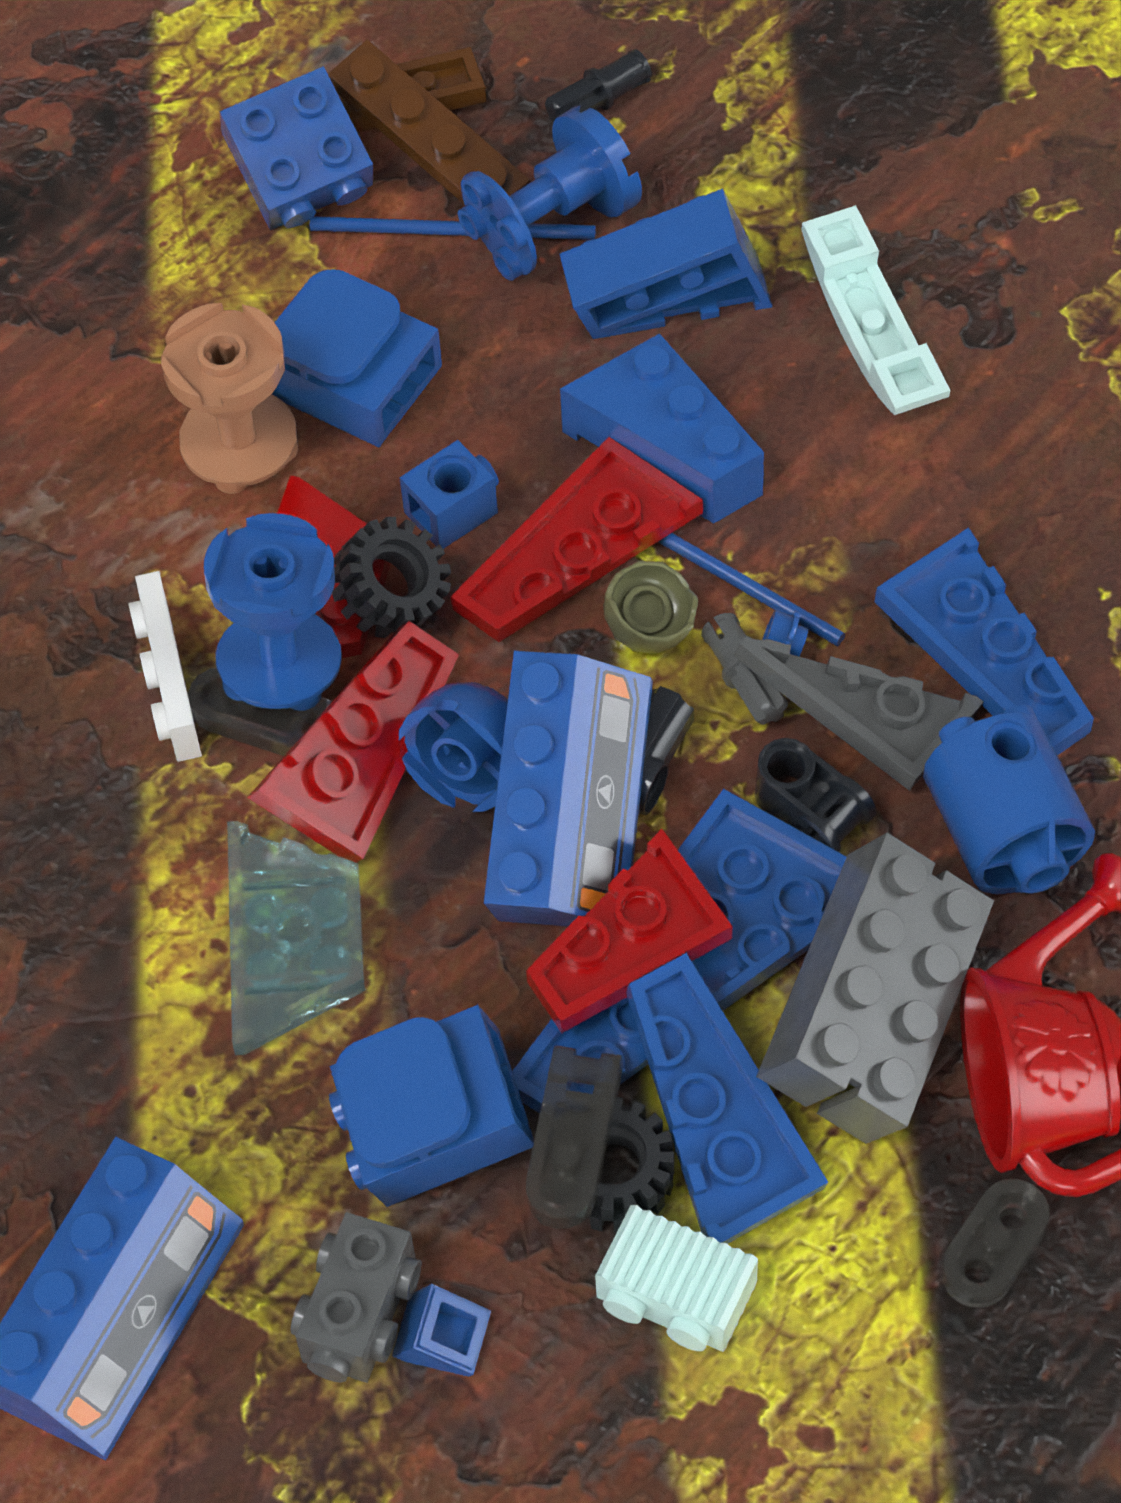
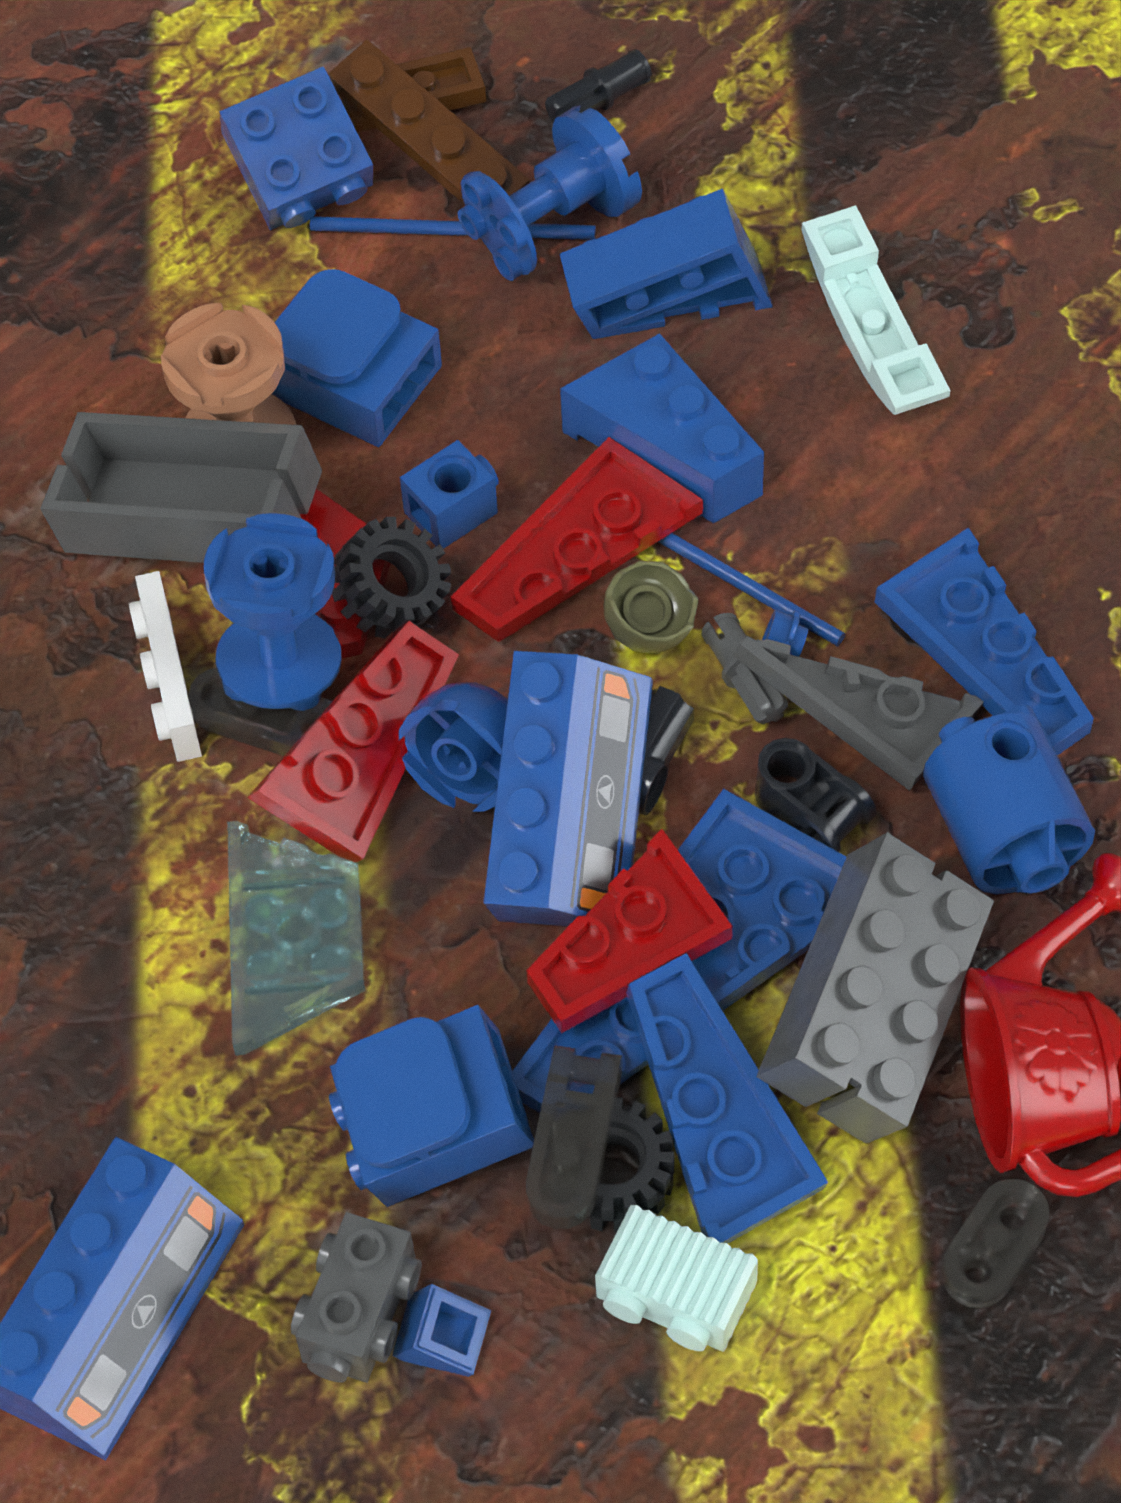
(173, 483): none -> dark grey piece

